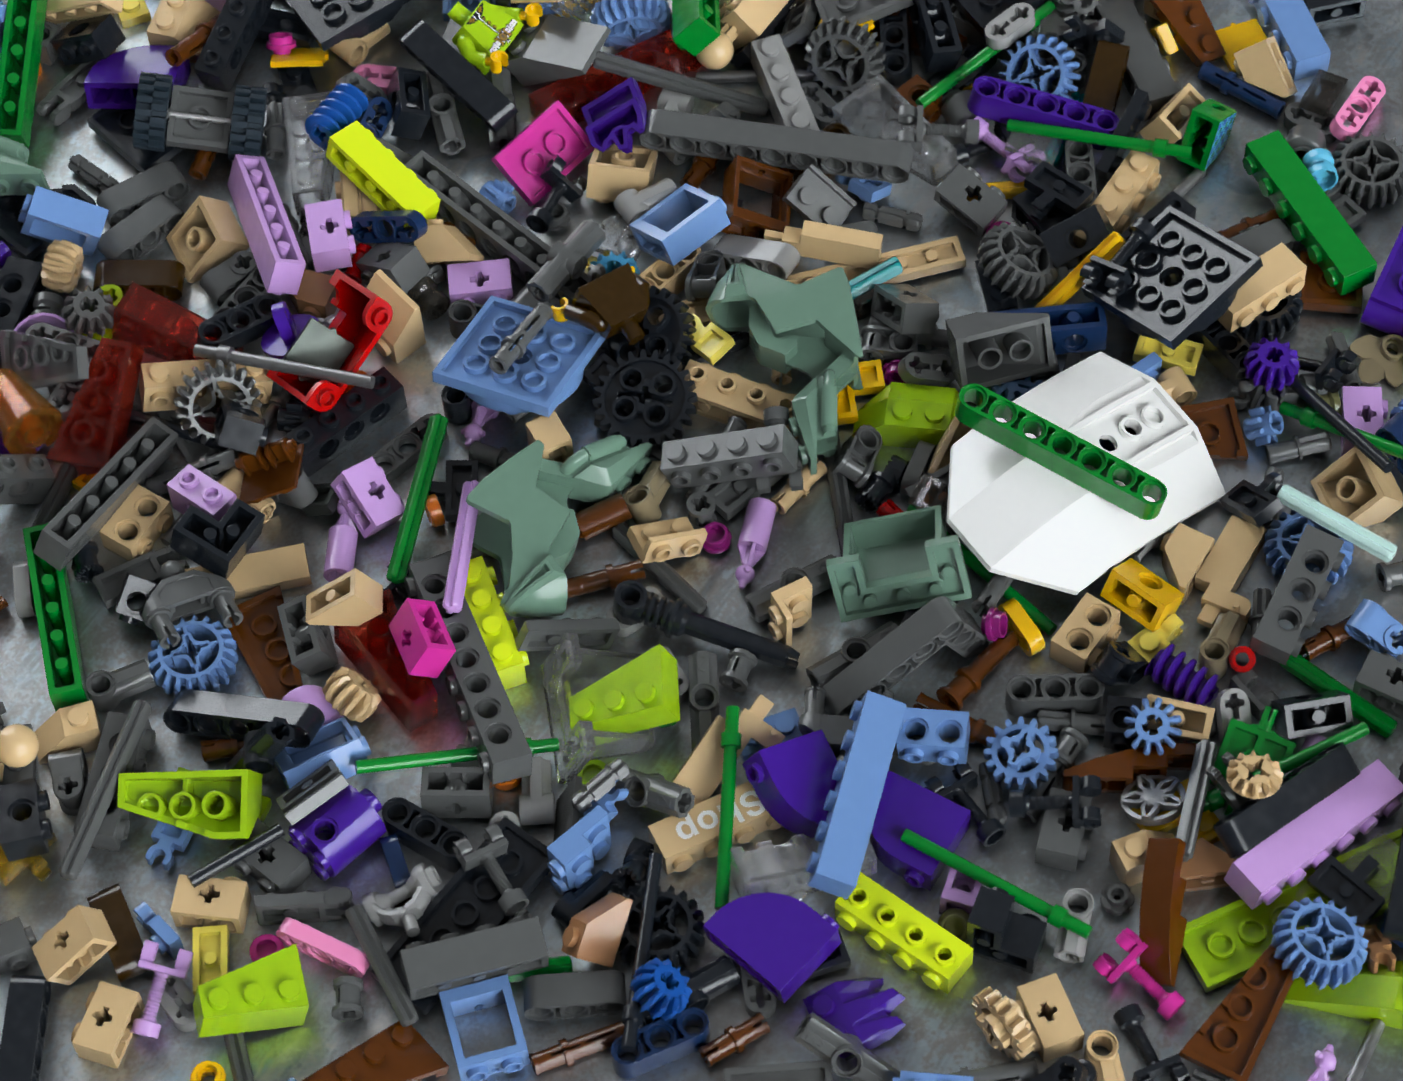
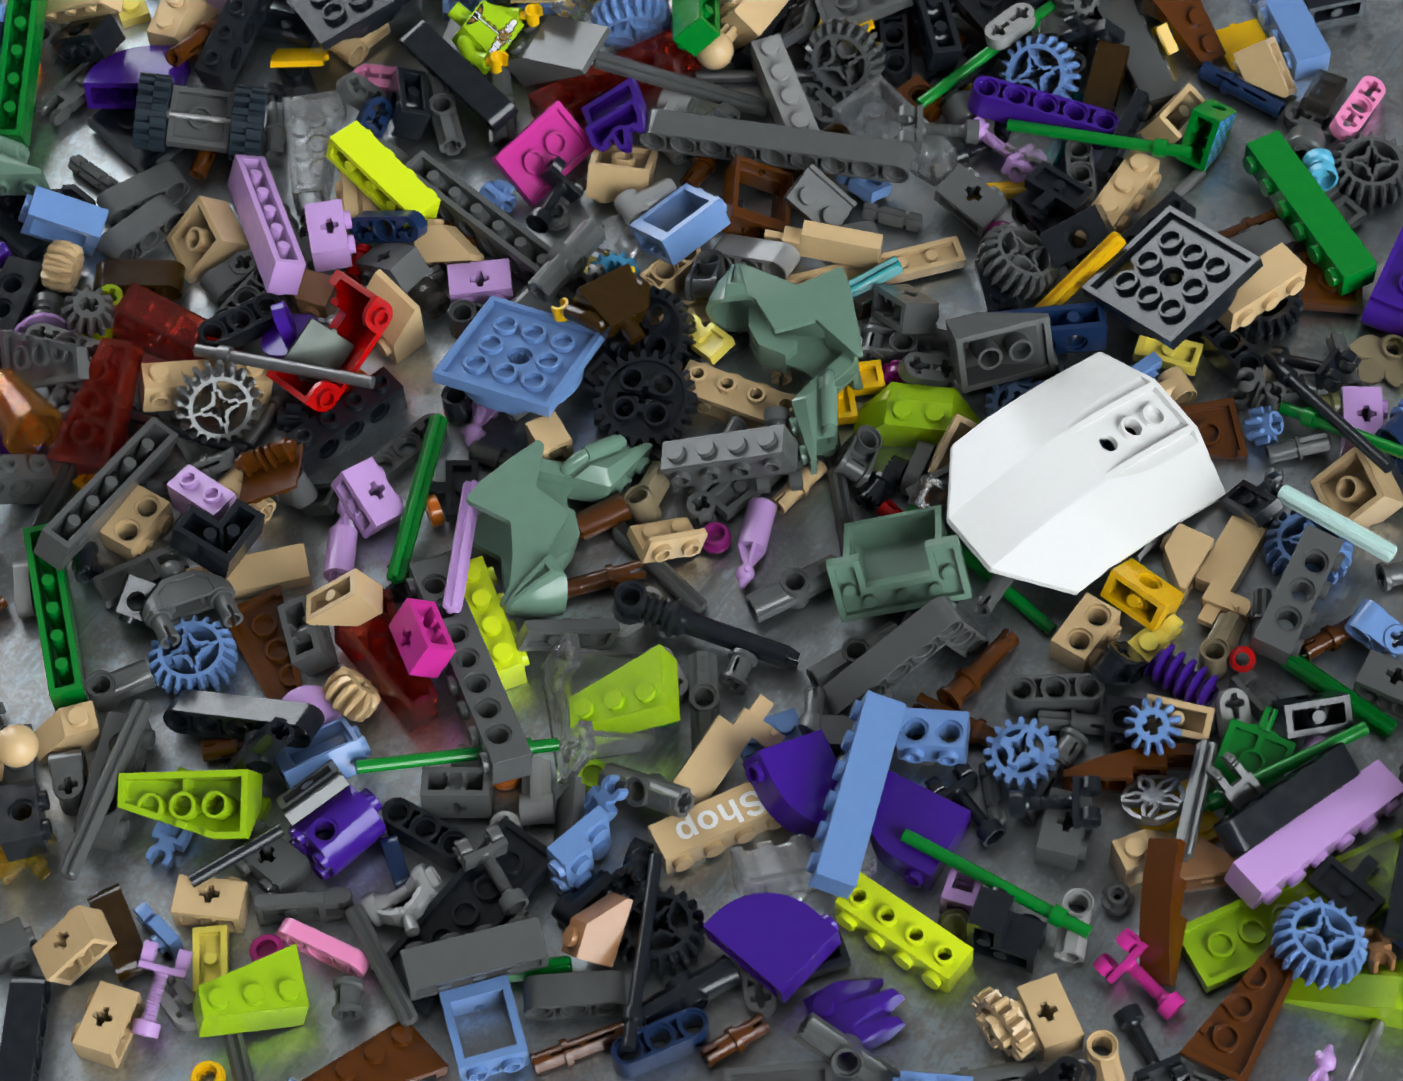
(239, 426): black brick -> none
(281, 43): dark pink plate -> none
(335, 112): blue piece -> none
(504, 357): dark grey pin -> none
(599, 785): axle -> none
(660, 989): blue gear -> none
(730, 743): green bar -> none
(790, 609): tan bracket -> none
(994, 624): magenta plate -> none
(1022, 625): yellow beam -> none
(1068, 465): green beam -> none
(1118, 277): black bar -> none
(1260, 785): tan gear -> none
(1271, 364): dark purple gear -> none

